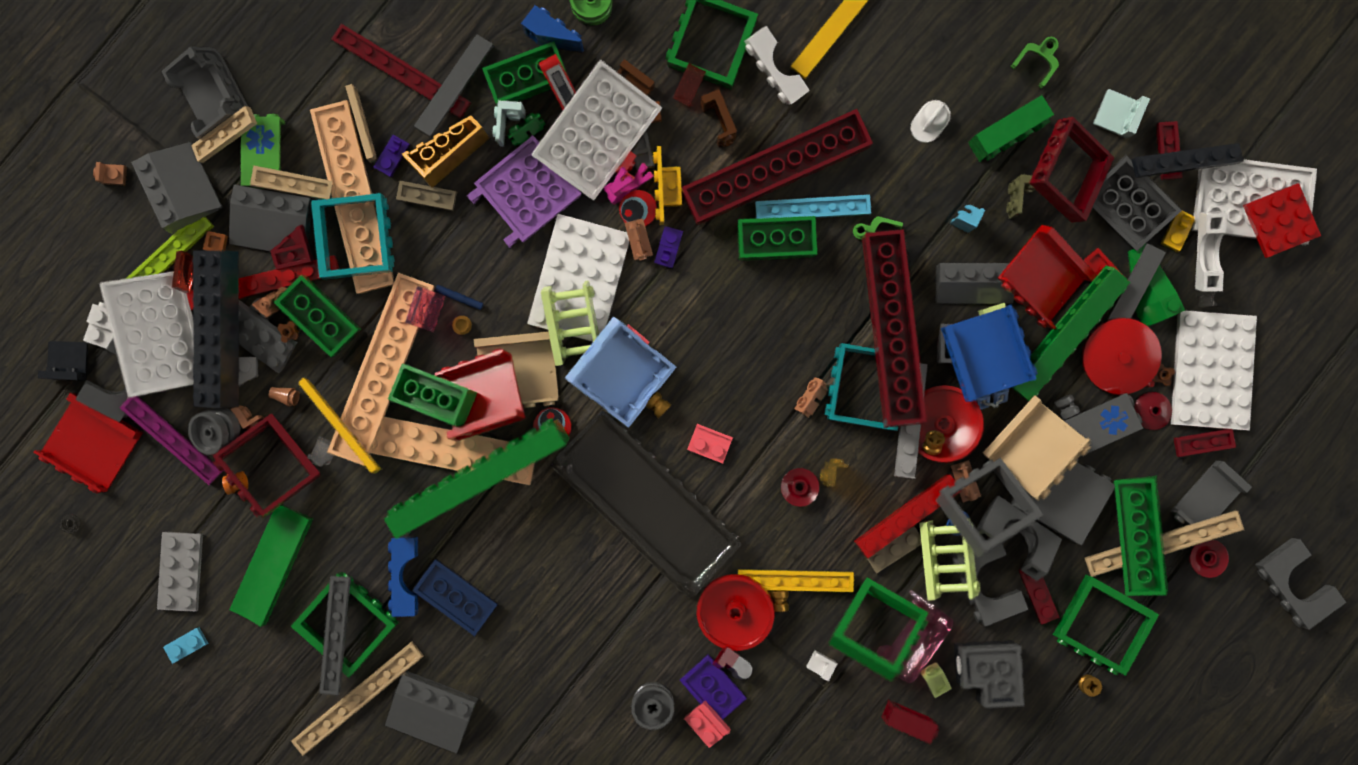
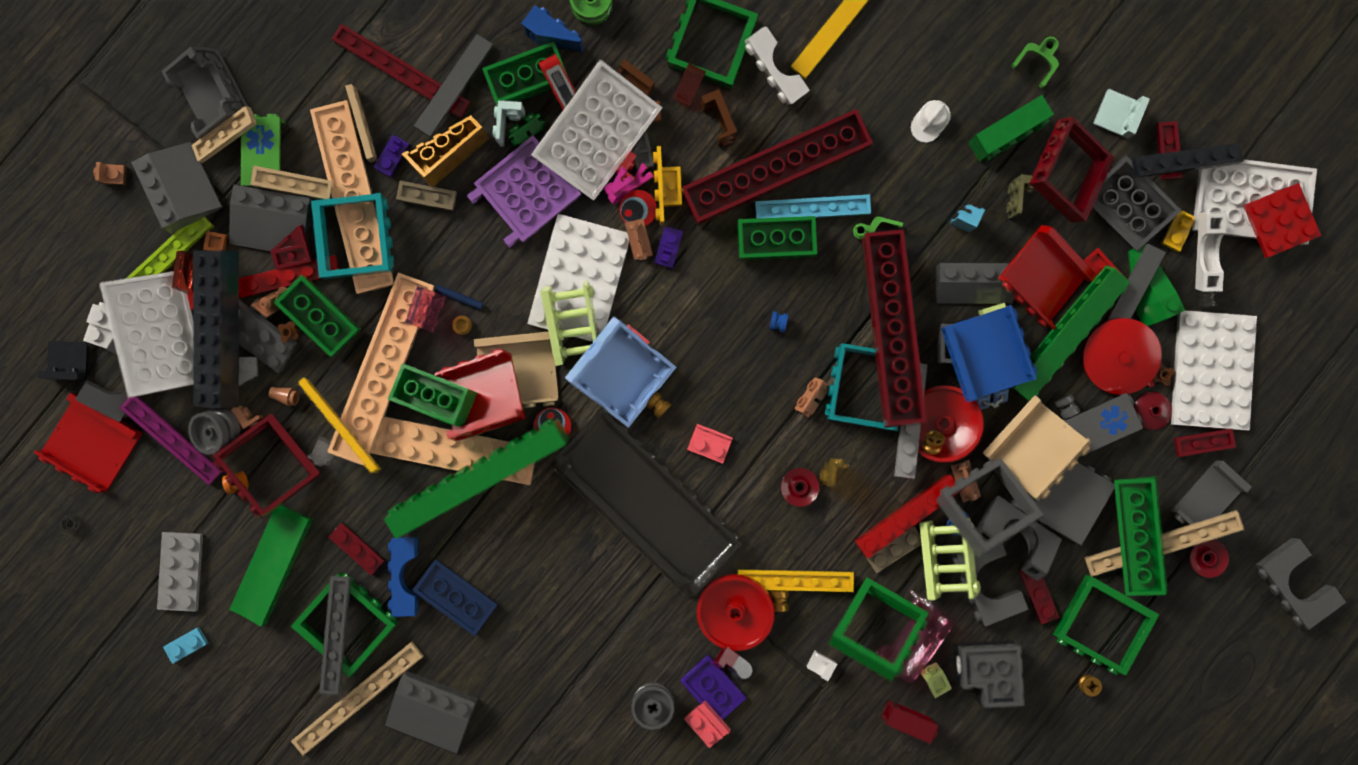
(356, 548): none -> dark red plate
(778, 321): none -> blue wheel

